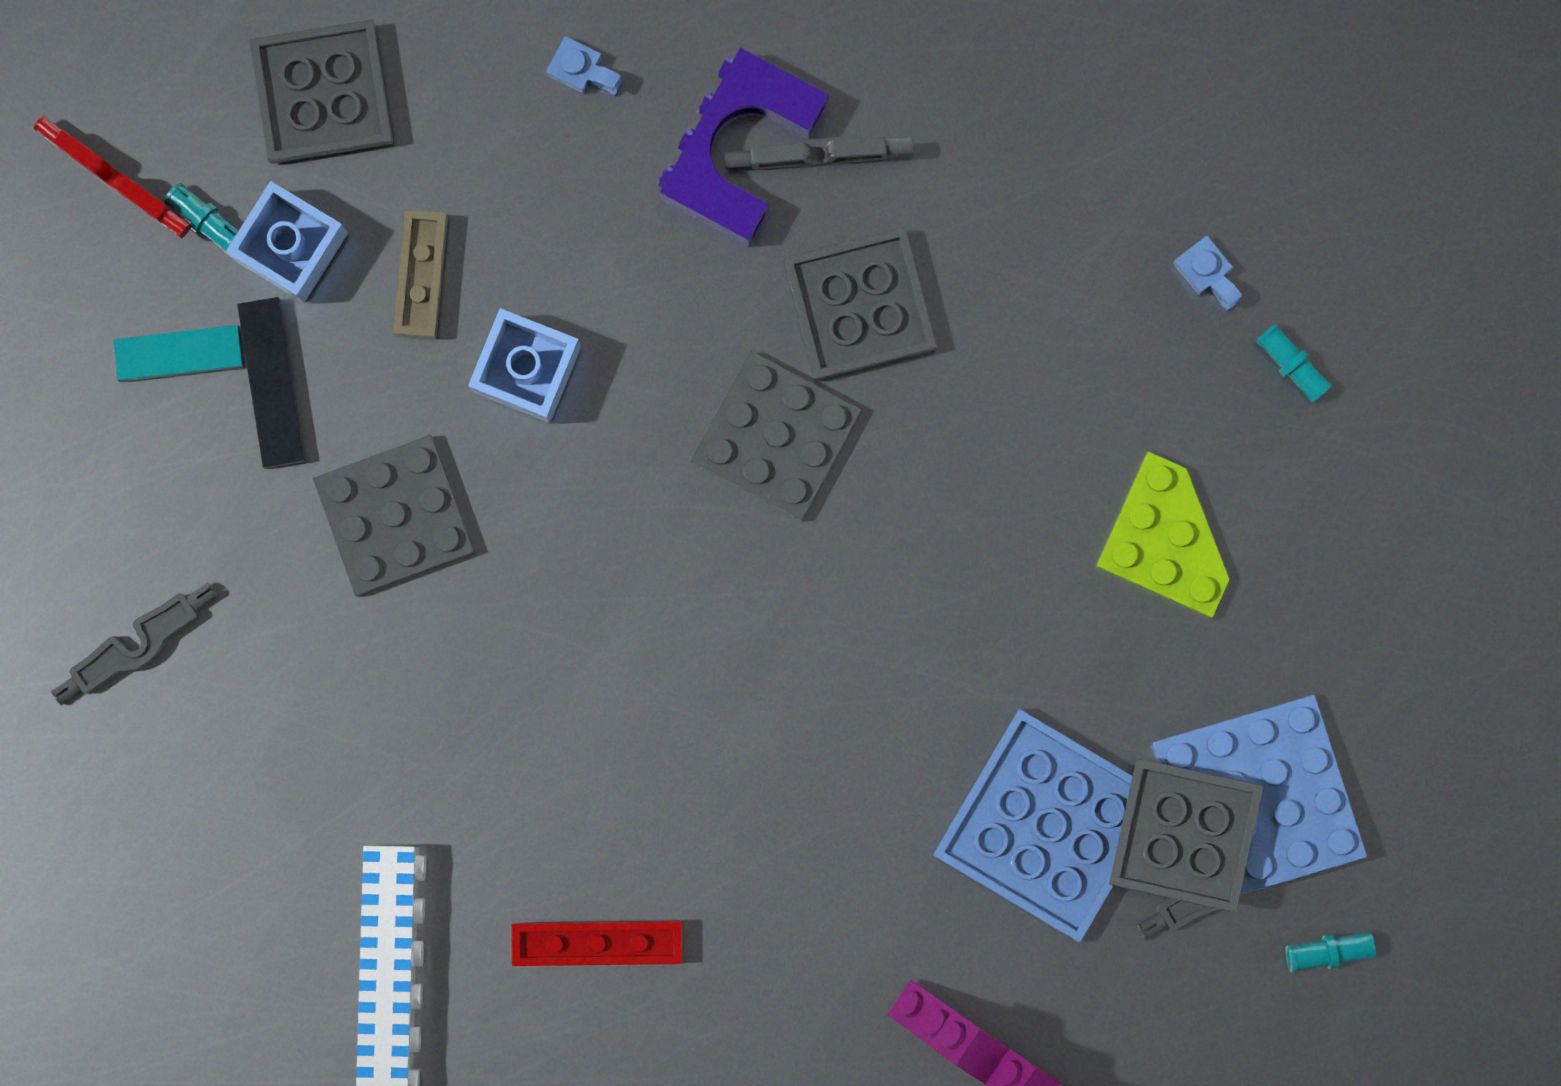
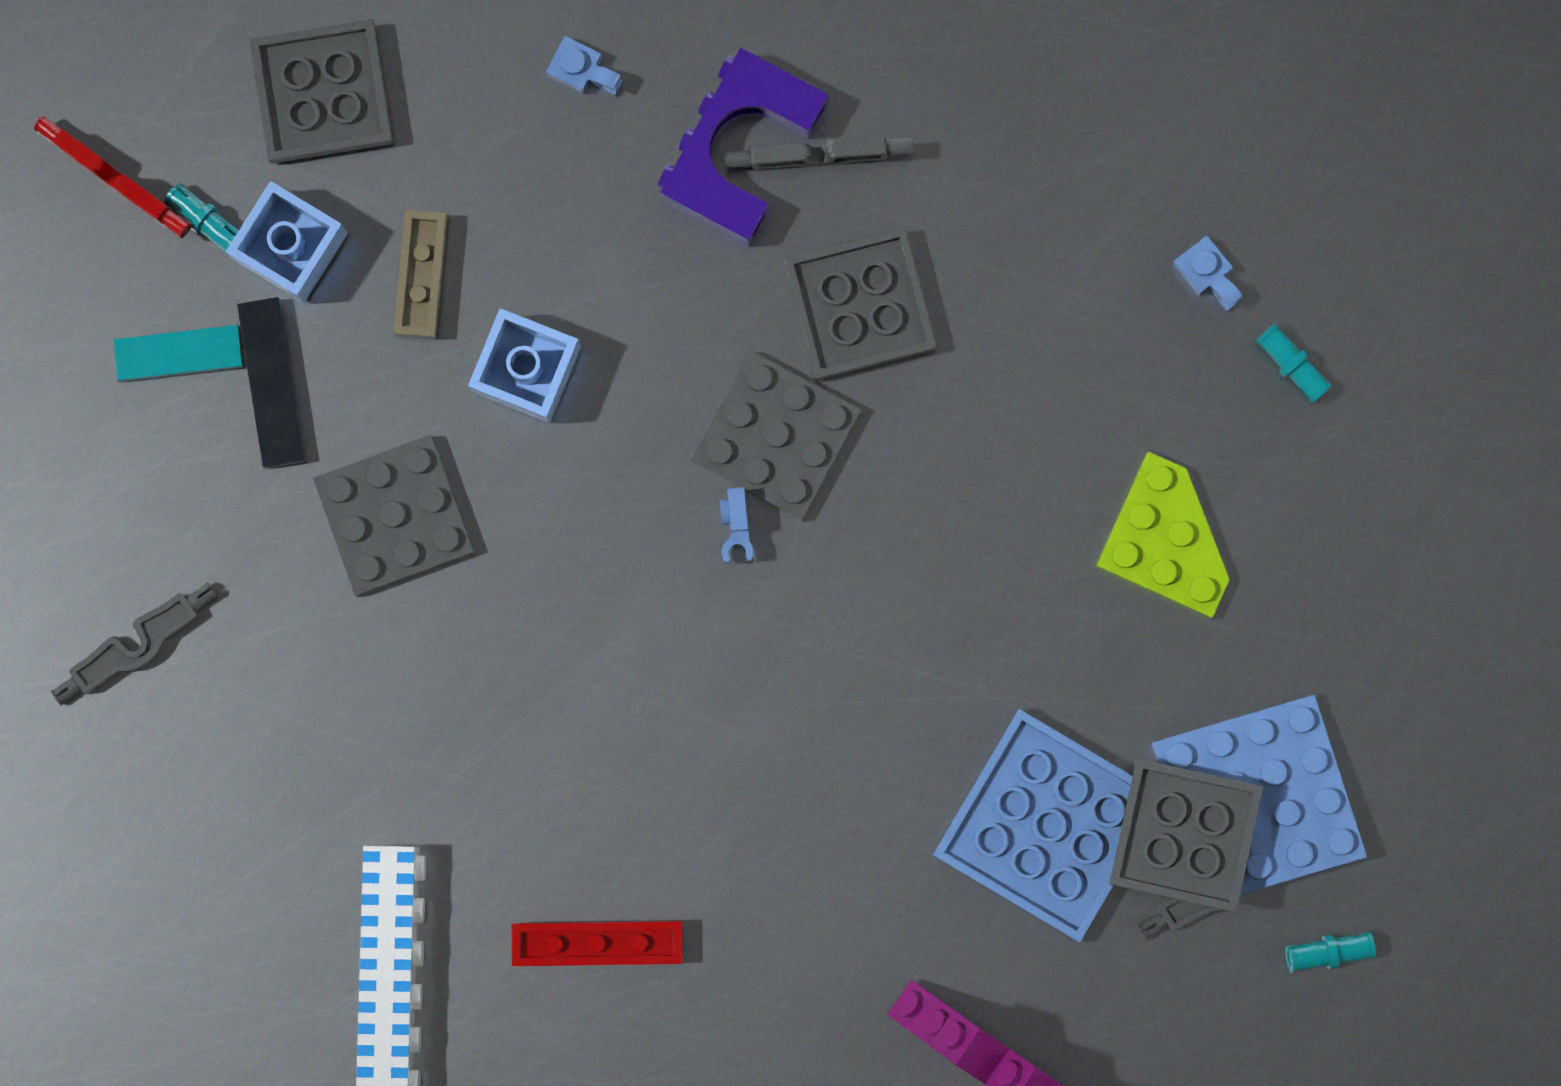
(735, 513): none -> medium blue plate

